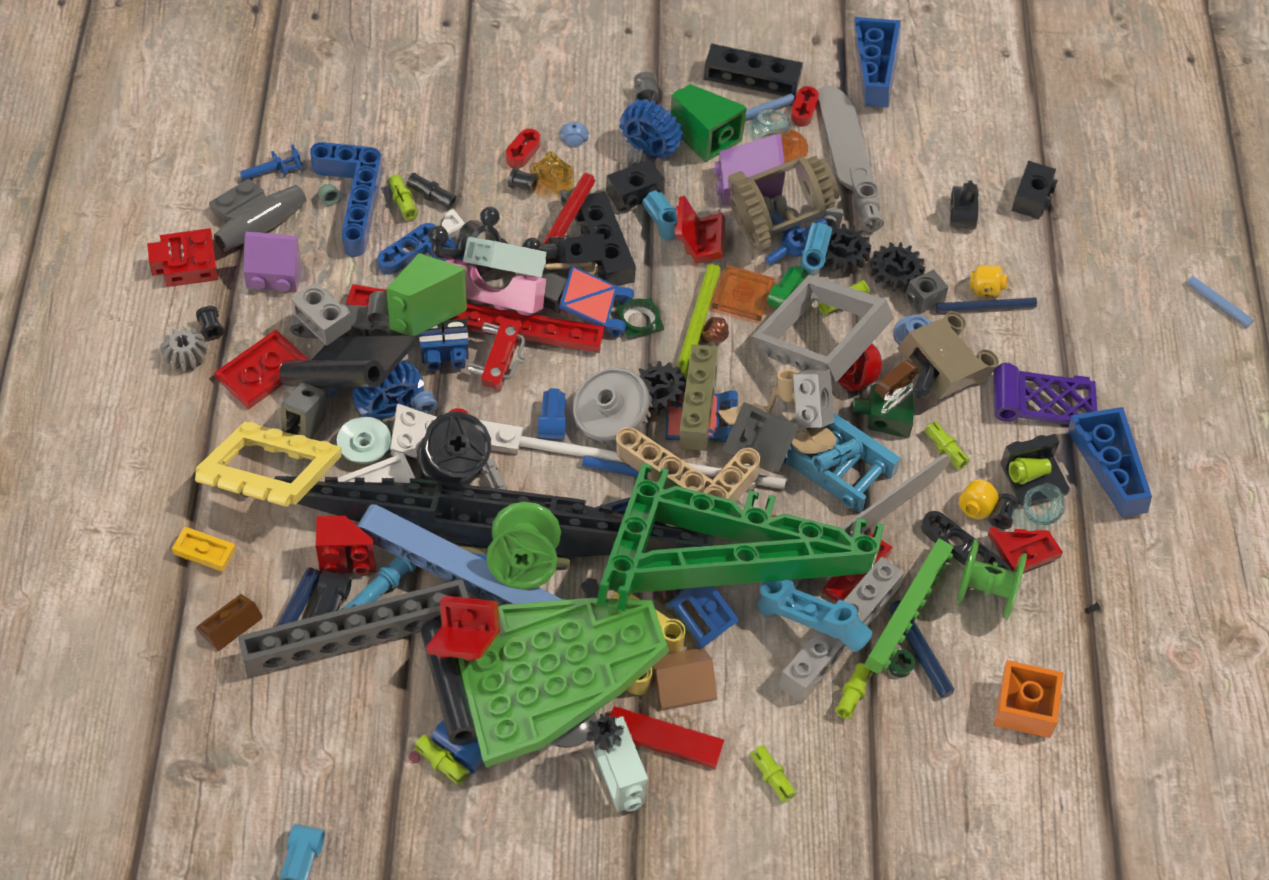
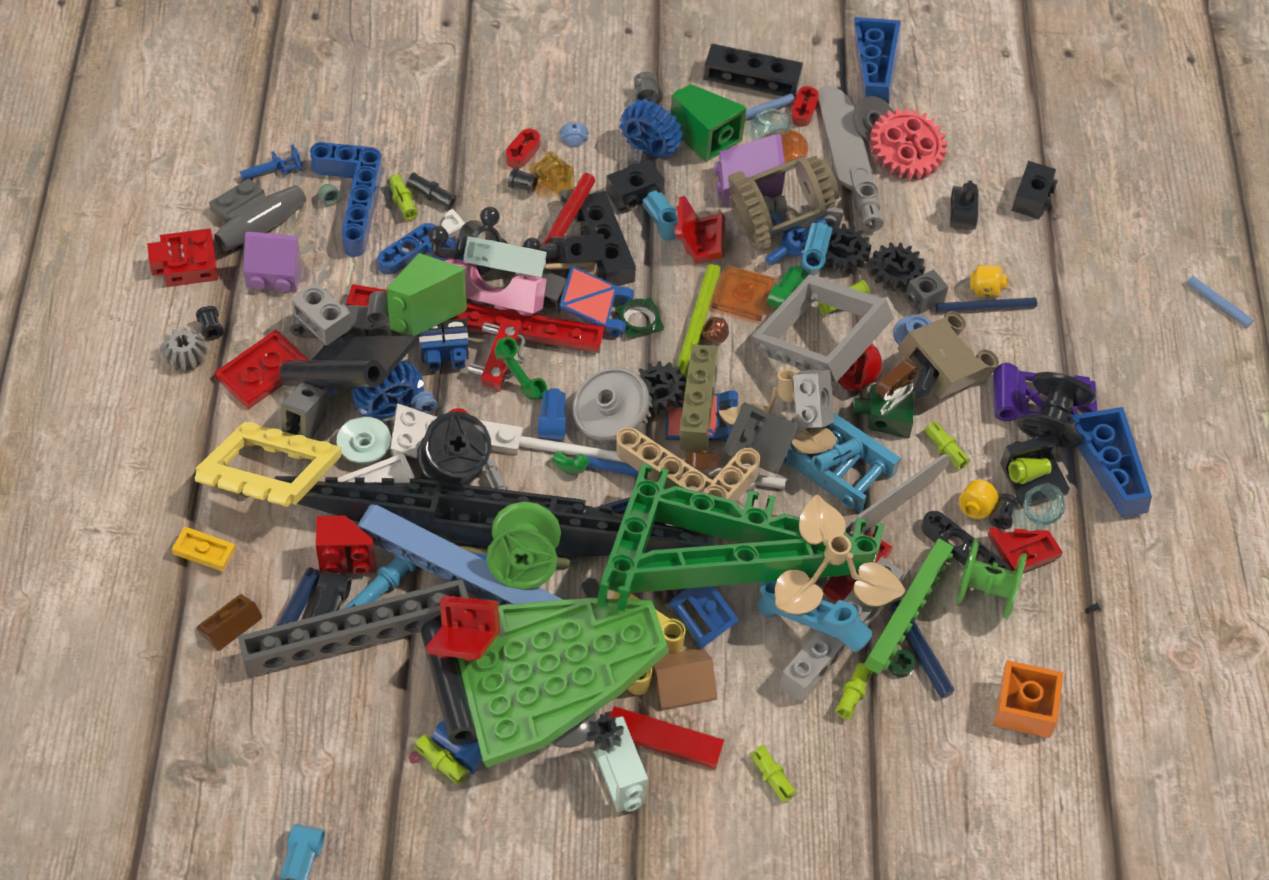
(506, 350): none -> green bar
(570, 466): none -> green arm
(702, 459): none -> reddish brown beam
(823, 523): none -> tan plant
(869, 109): none -> dark grey dish
(908, 143): none -> coral gear
(1061, 394): none -> black piece

